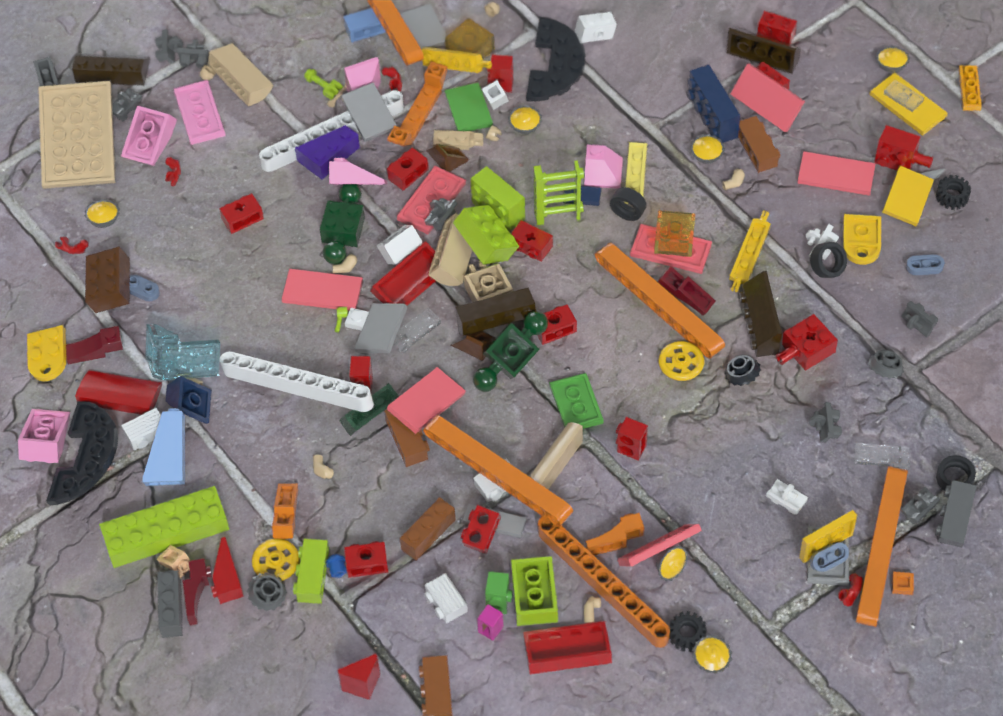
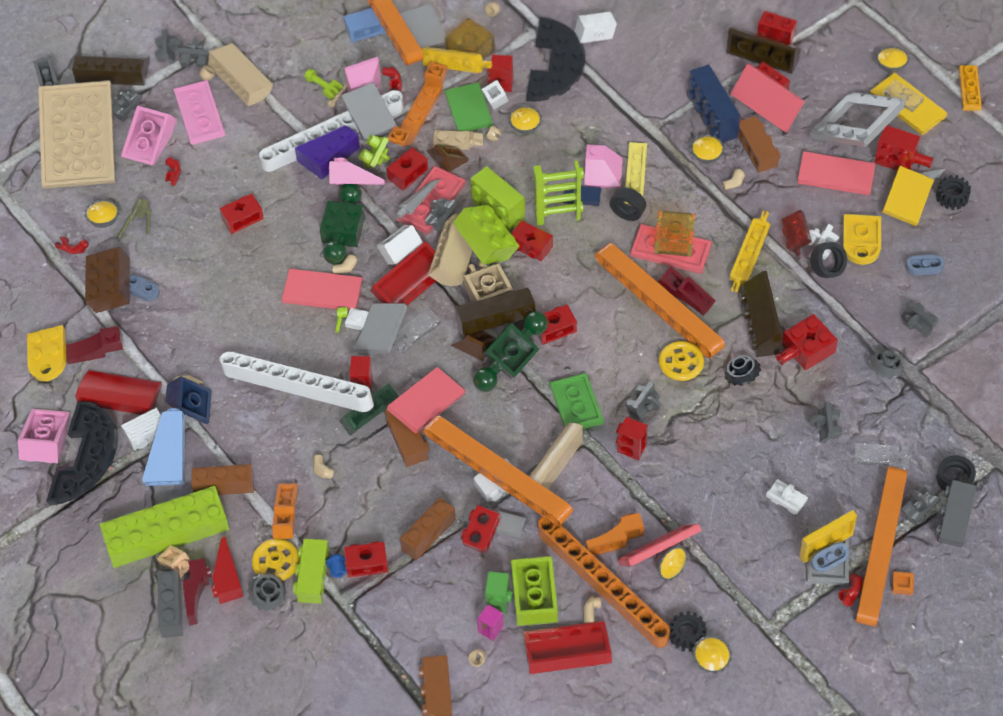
(139, 210): none -> olive plant
(171, 358): clear light blue bracket -> none
(226, 479): none -> dark orange brick
(360, 677): red slope -> none
(377, 154): none -> lime hips
(414, 201): none -> light grey bar
(445, 598): white brick -> none
(473, 656): none -> tan hinge
(646, 401): none -> dark grey hips
(796, 231): none -> clear red bracket
(828, 131): none -> light grey hinge

